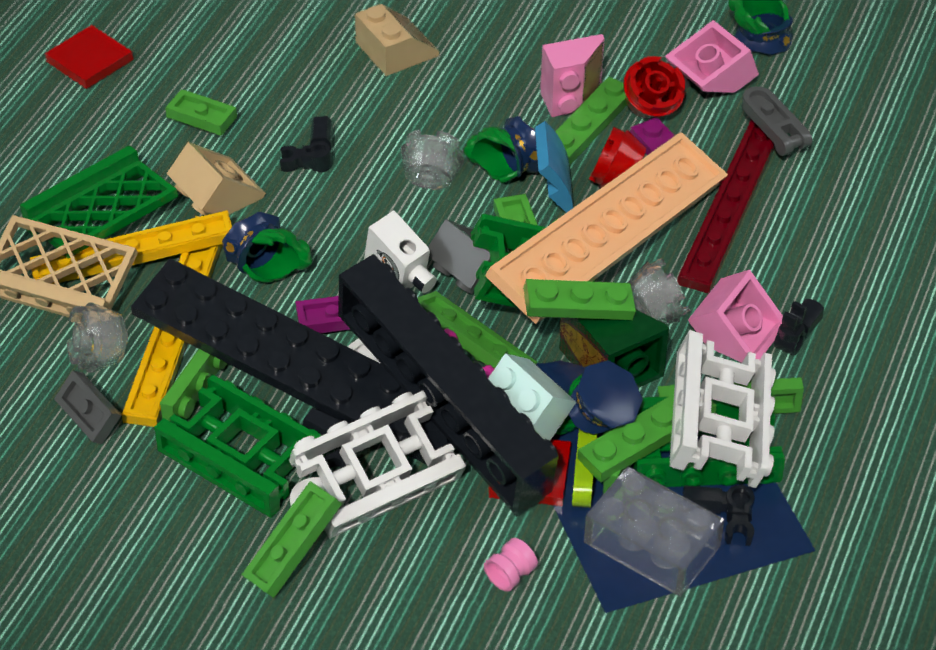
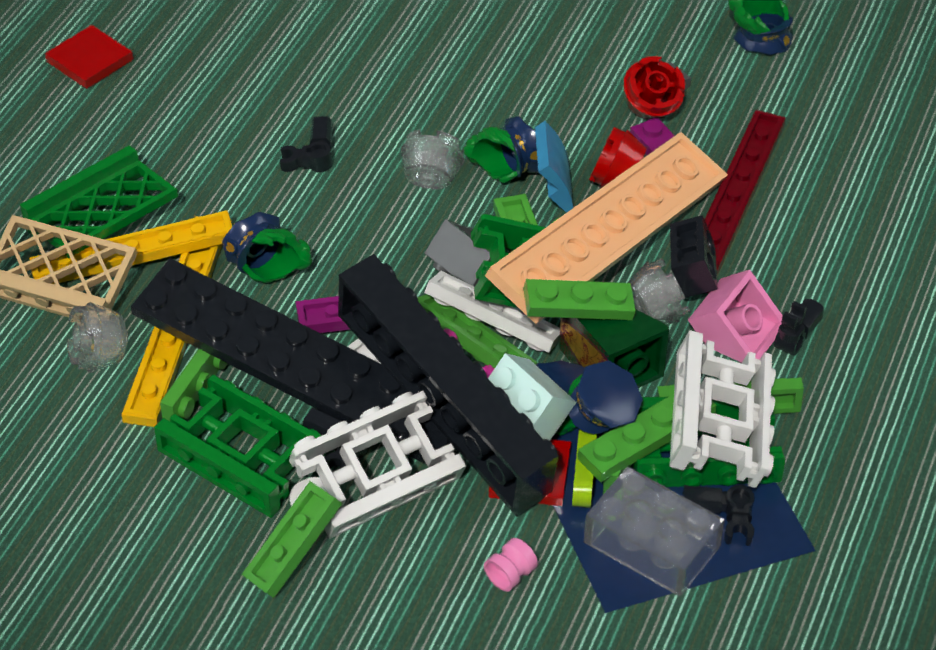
(87, 407): dark grey plate -> none
(201, 112): bright green plate -> none
(213, 181): tan slope -> none
(391, 39): tan slope -> none
(401, 249): white torso -> none
(506, 319): none -> white plate
(570, 73): bright pink slope -> none
(592, 117): bright green plate -> none
(693, 256): none -> black brick
(714, 60): bright pink slope -> none
(775, 120): dark grey plate -> none

